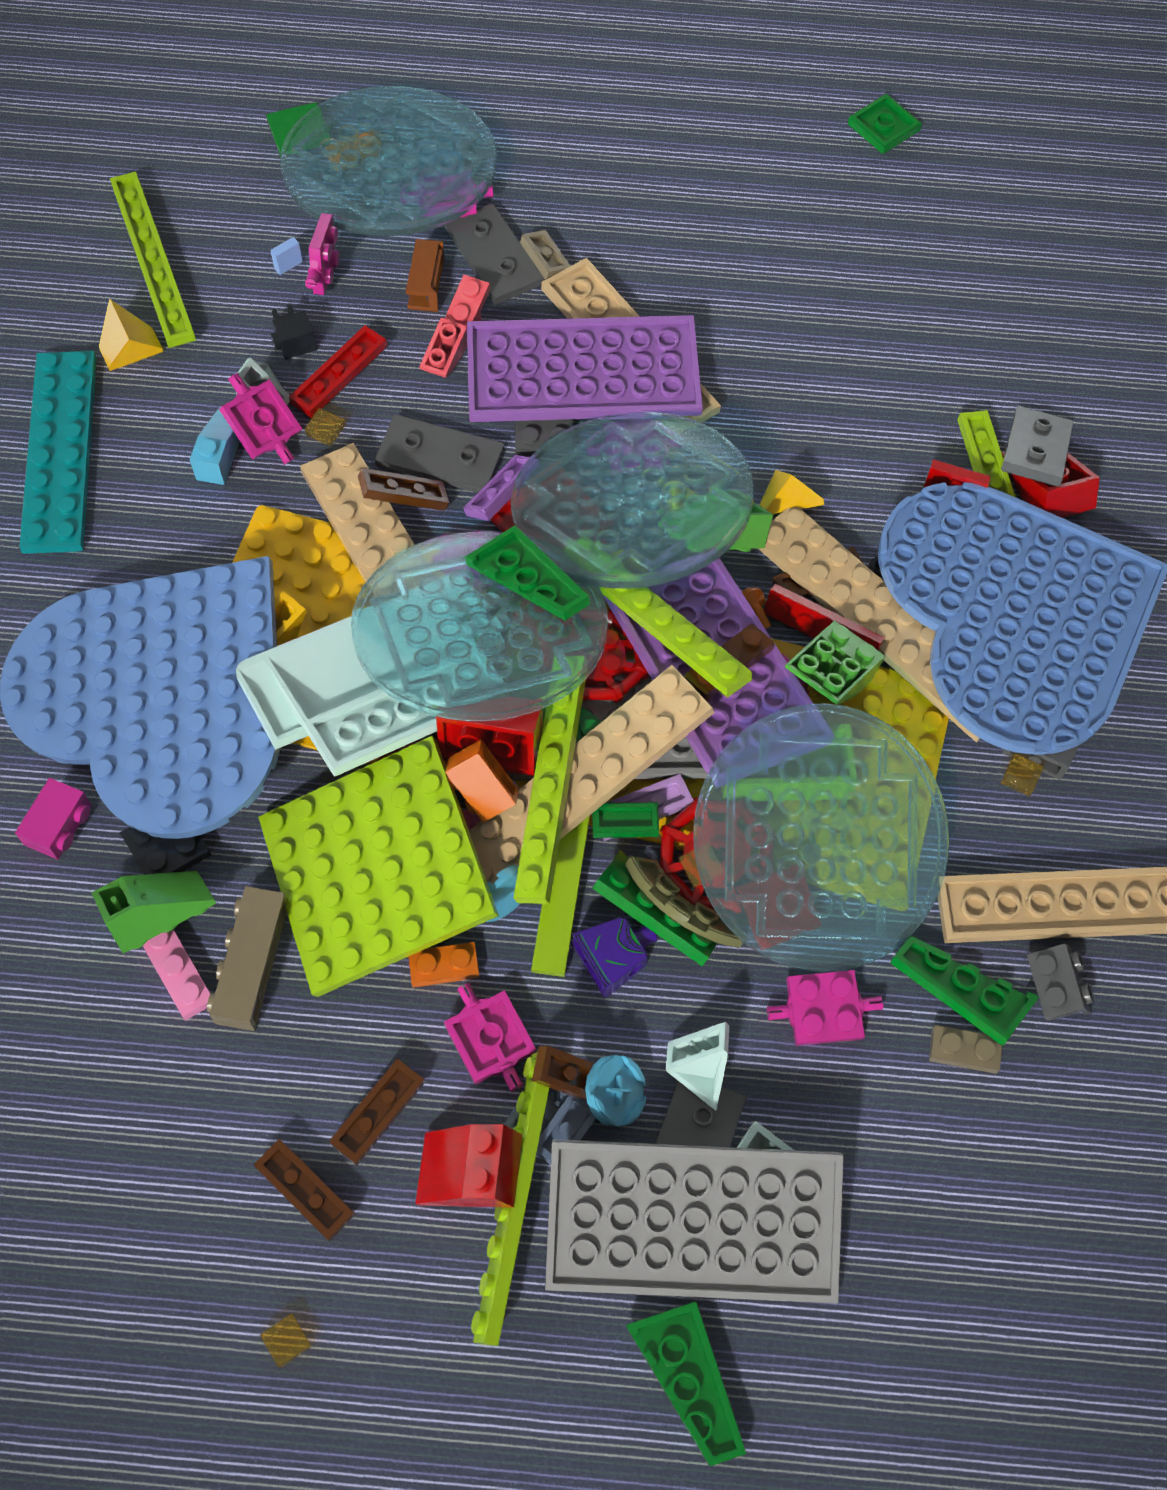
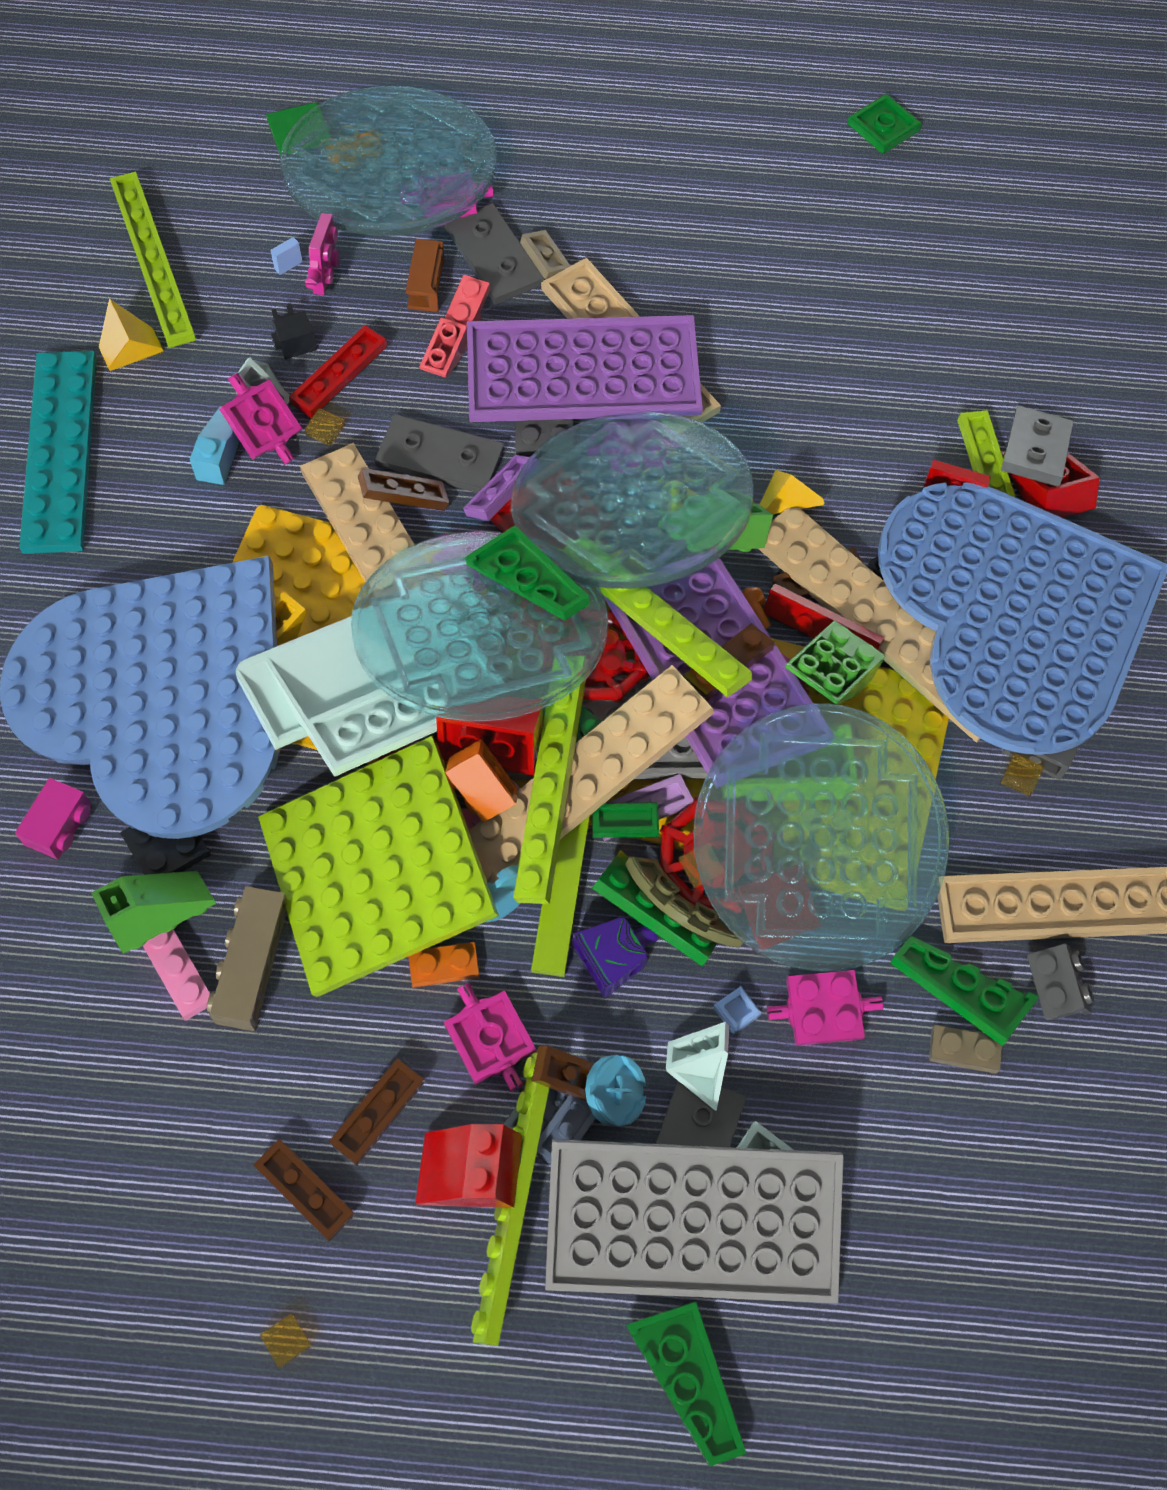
(737, 1010): none -> light blue tile

